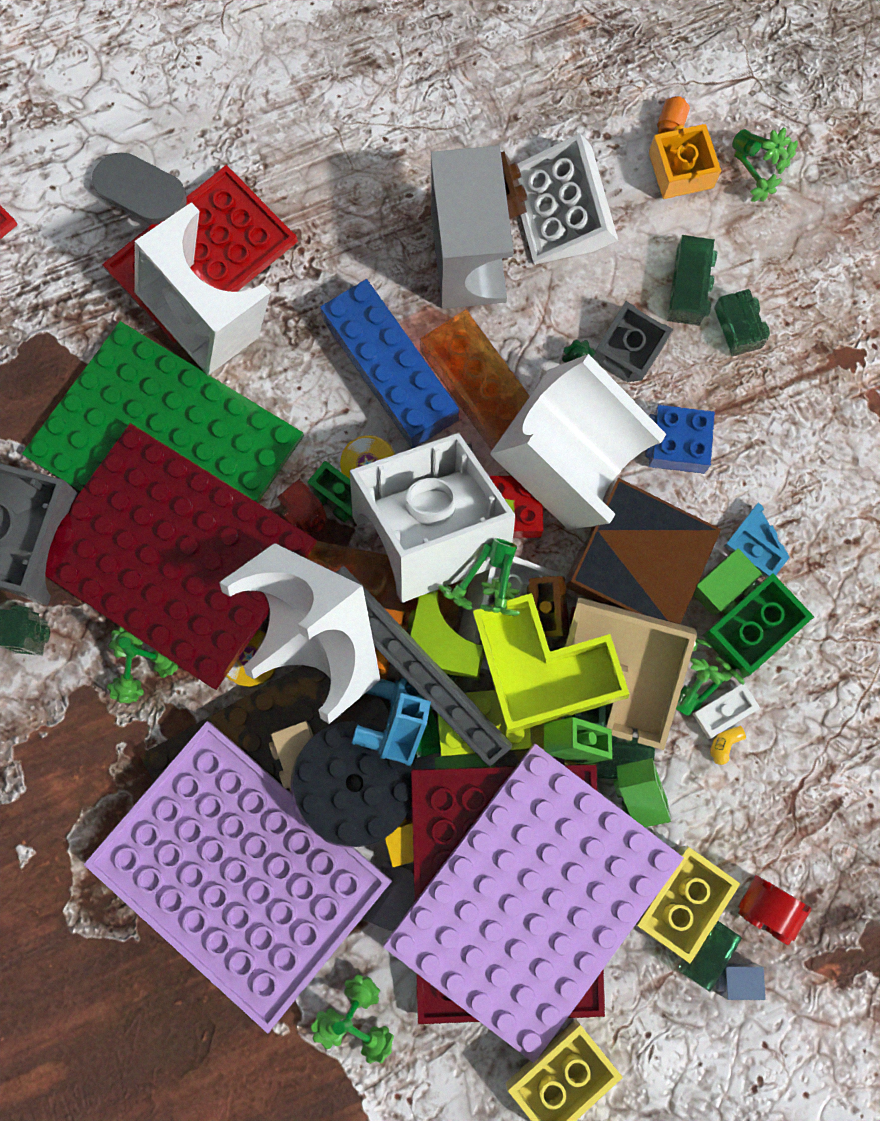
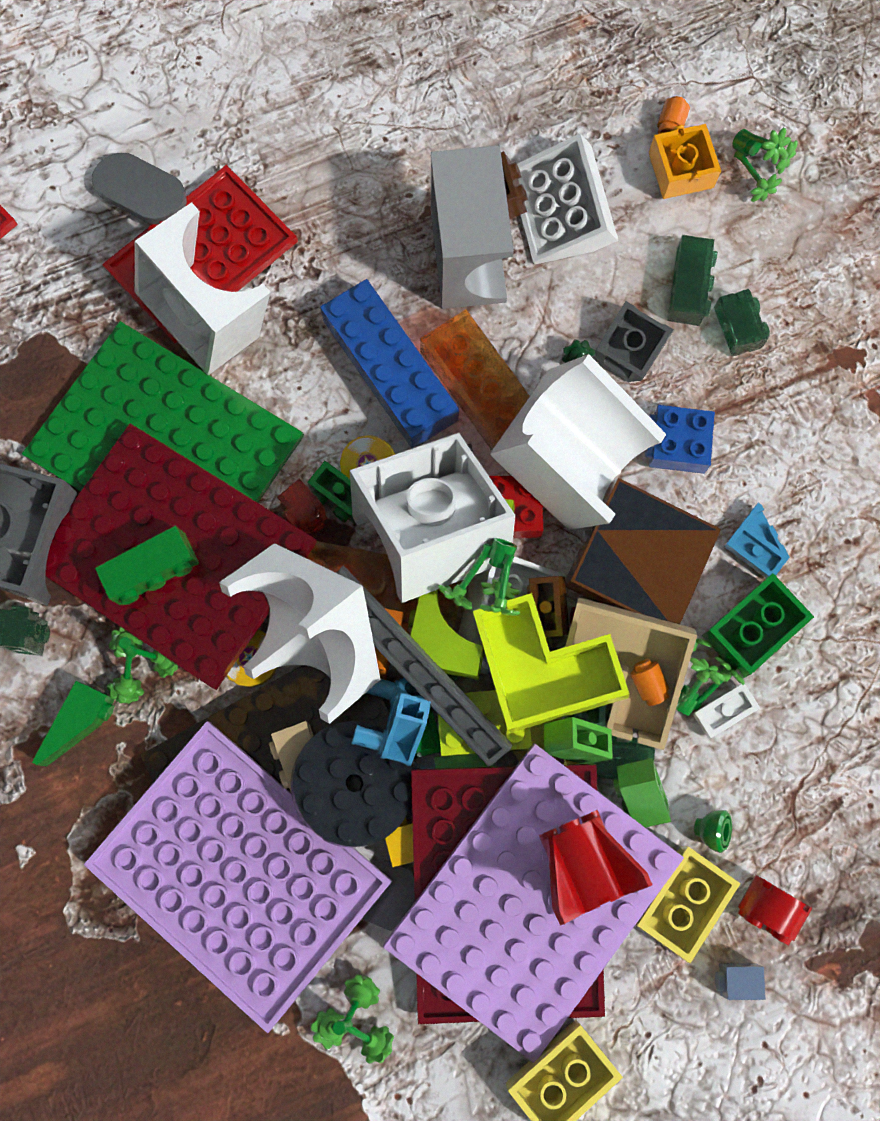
(78, 717): none -> green slope
(147, 566): none -> green brick
(588, 867): none -> red brick
(650, 682): none -> orange brick
(711, 957): clear green brick -> none
(715, 830): none -> green brick
(722, 744): yellow arm -> none
(726, 582): bright green brick -> none

